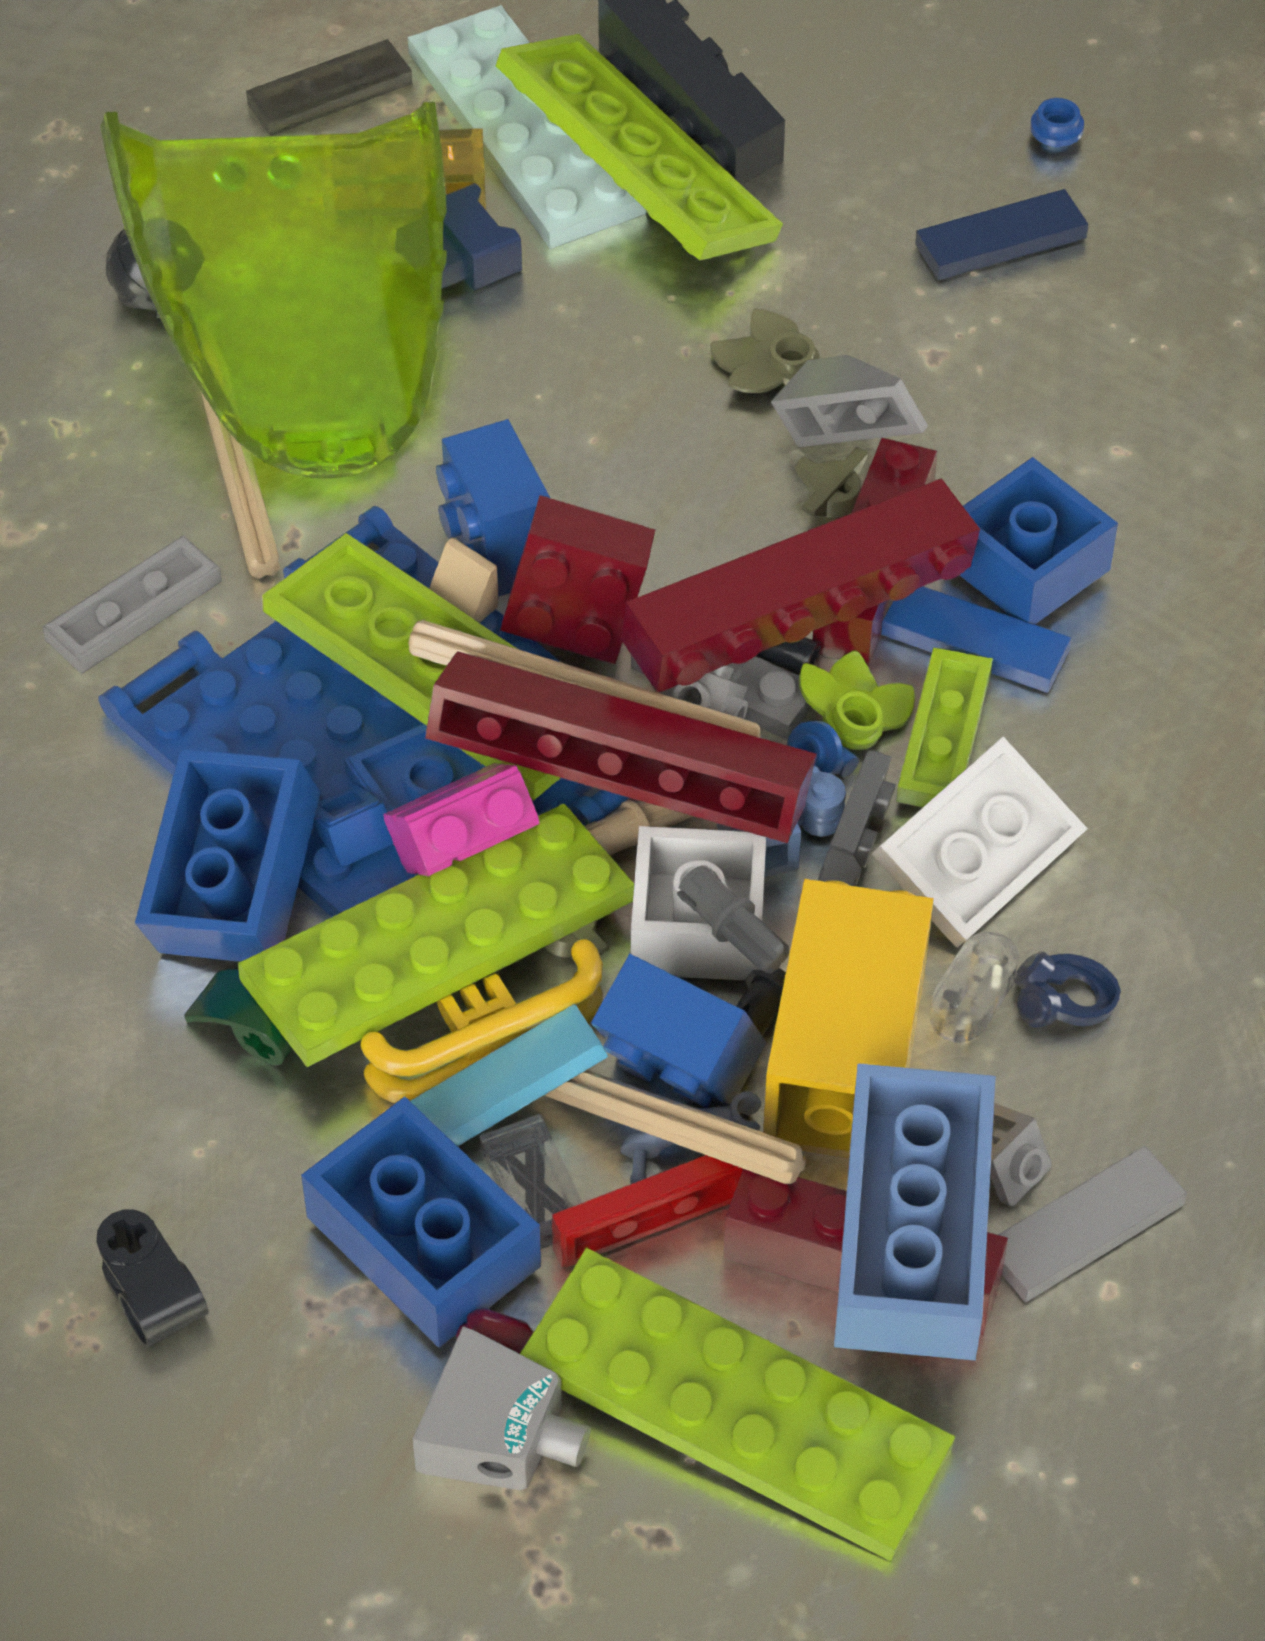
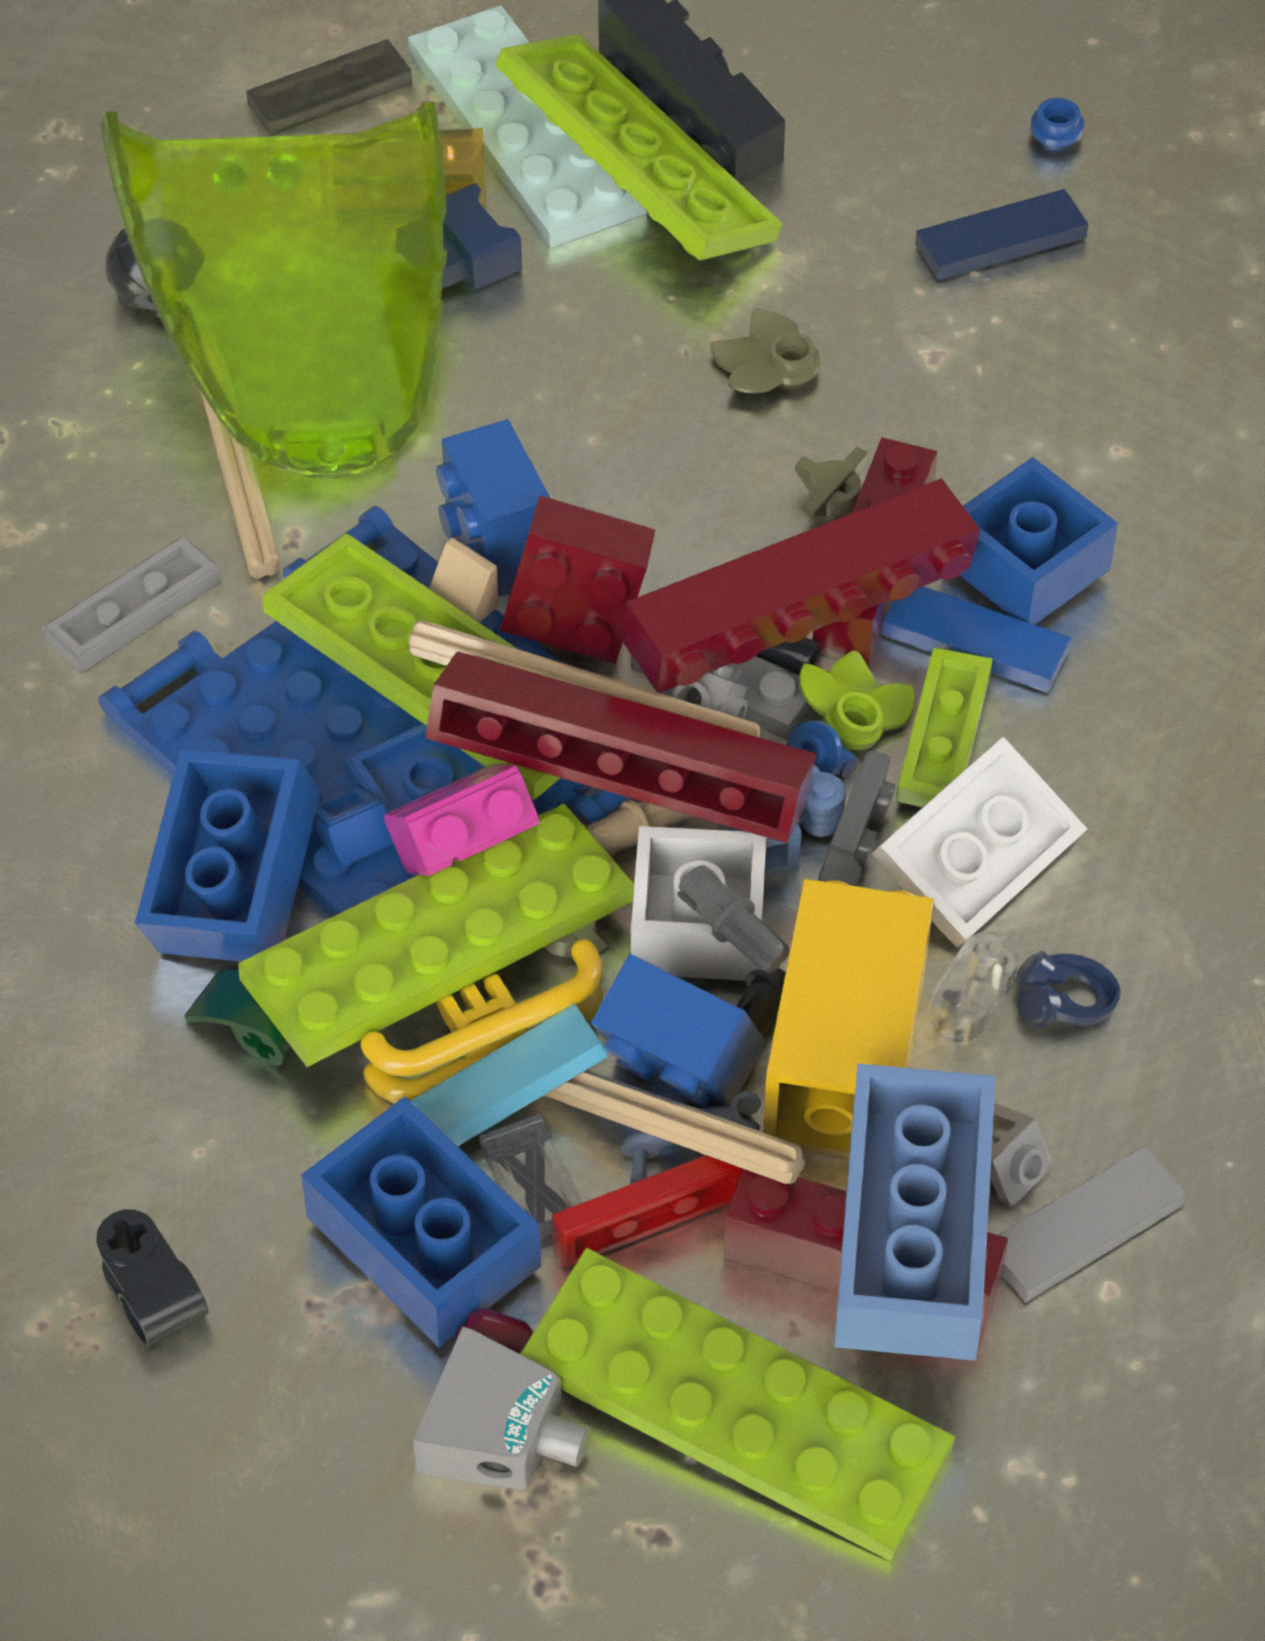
(845, 402): light grey slope -> none

